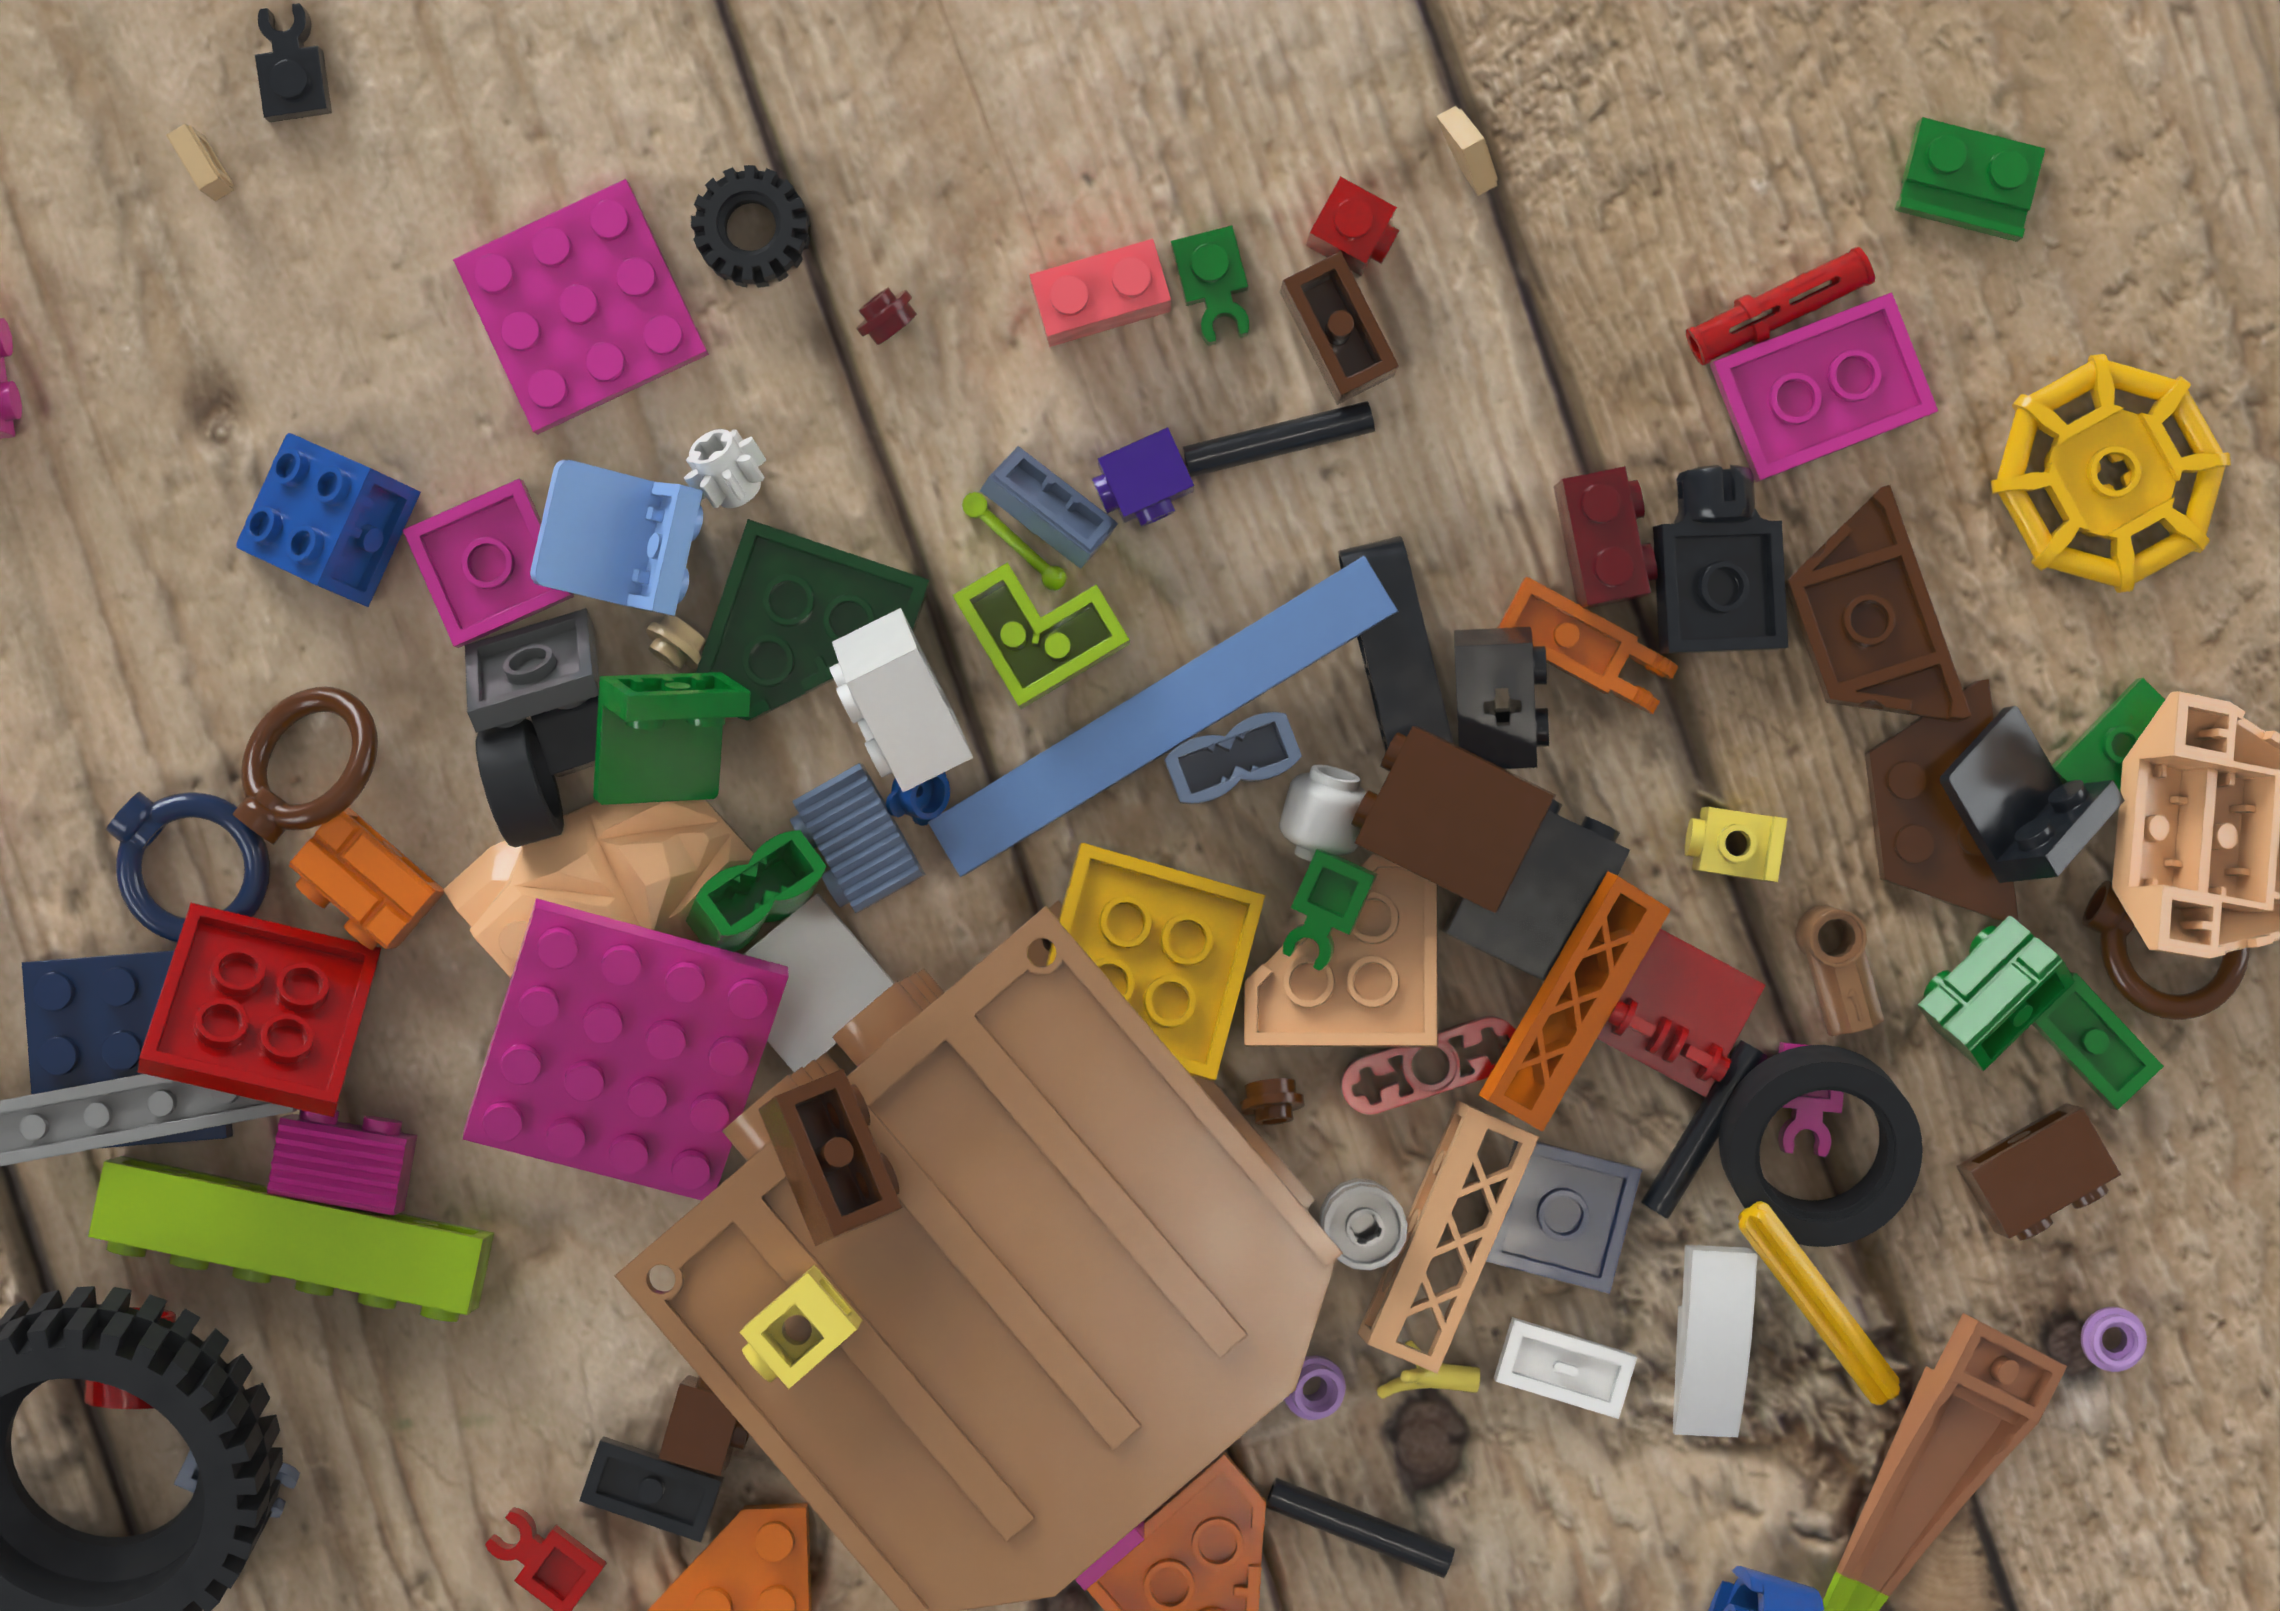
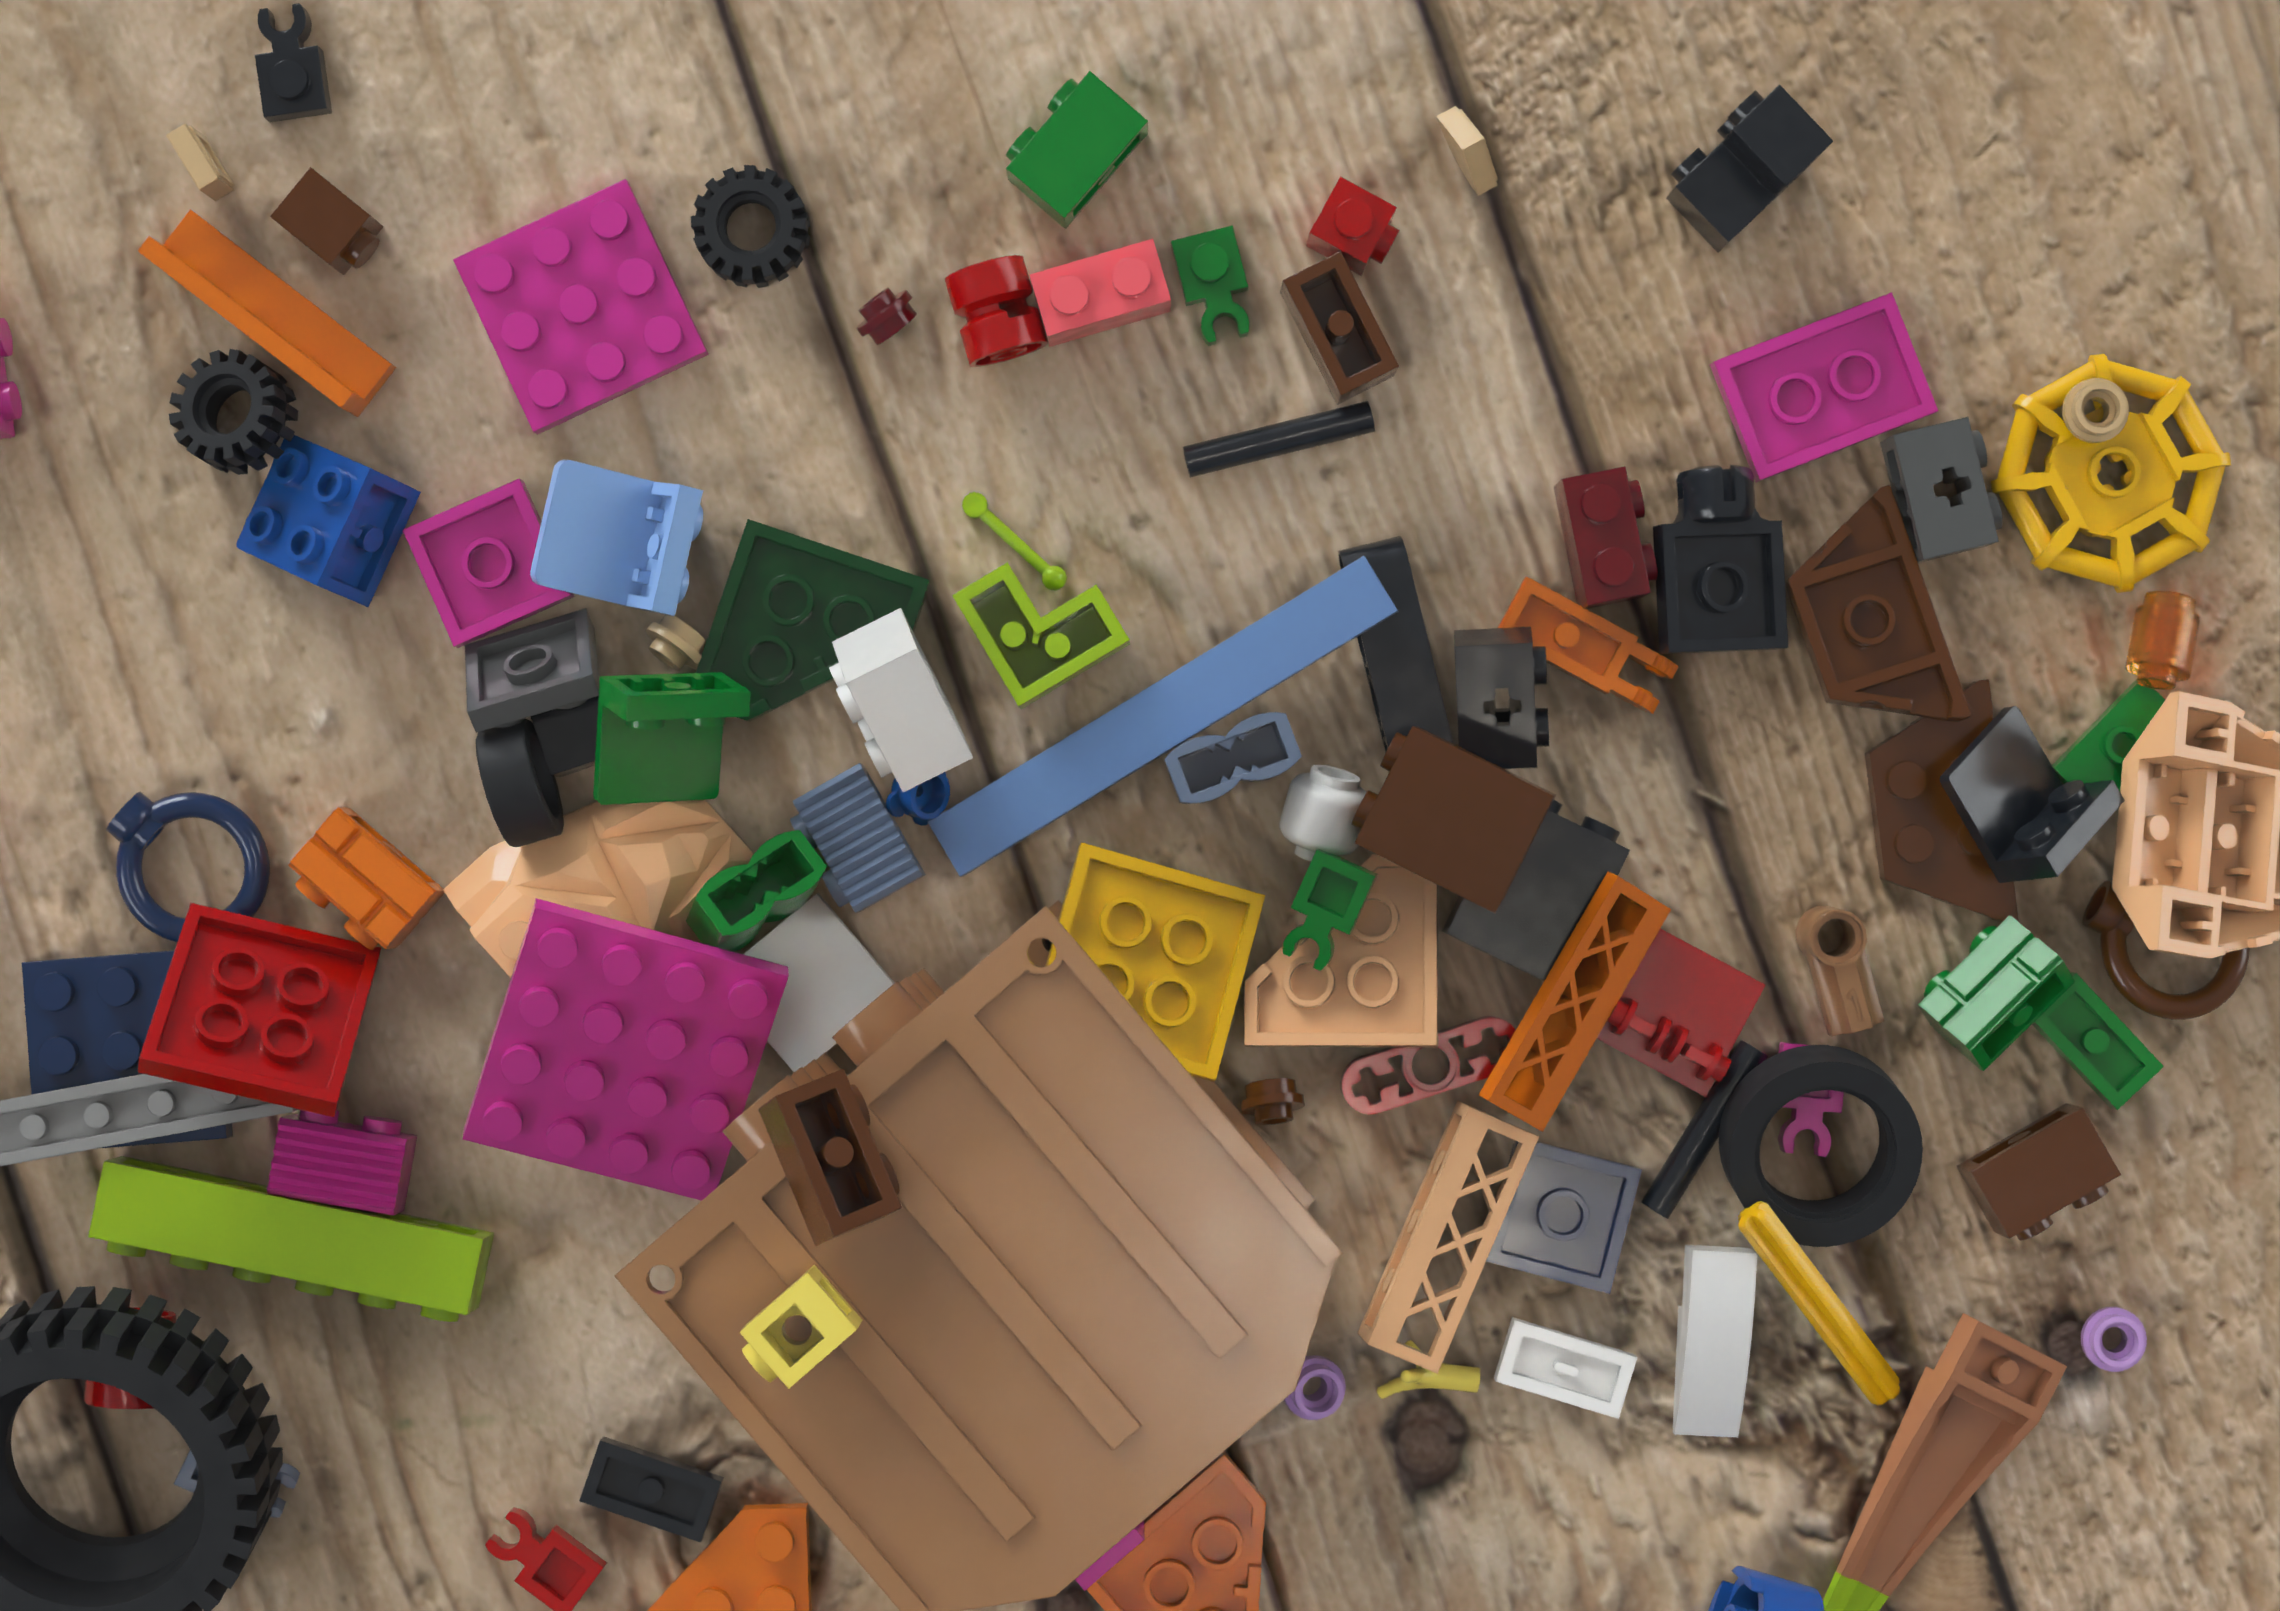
(209, 391): none -> black tyre
(267, 812): reddish brown piece -> none
(270, 312): none -> orange fence
(328, 223): none -> reddish brown brick
(701, 1429): reddish brown brick -> none
(725, 468): white gear -> none
(996, 310): none -> red wheel
(1049, 507): sand blue plate -> none
(1075, 148): none -> green brick
(1143, 479): dark purple brick -> none
(1360, 1527): black piece -> none
(1364, 1223): light grey wheel -> none
(1760, 156): none -> black brick
(1763, 851): light yellow brick -> none
(1845, 276): red pin -> none
(1951, 455): none -> dark grey brick
(1970, 179): green plate -> none
(2113, 403): none -> tan plate
(2163, 640): none -> clear orange brick

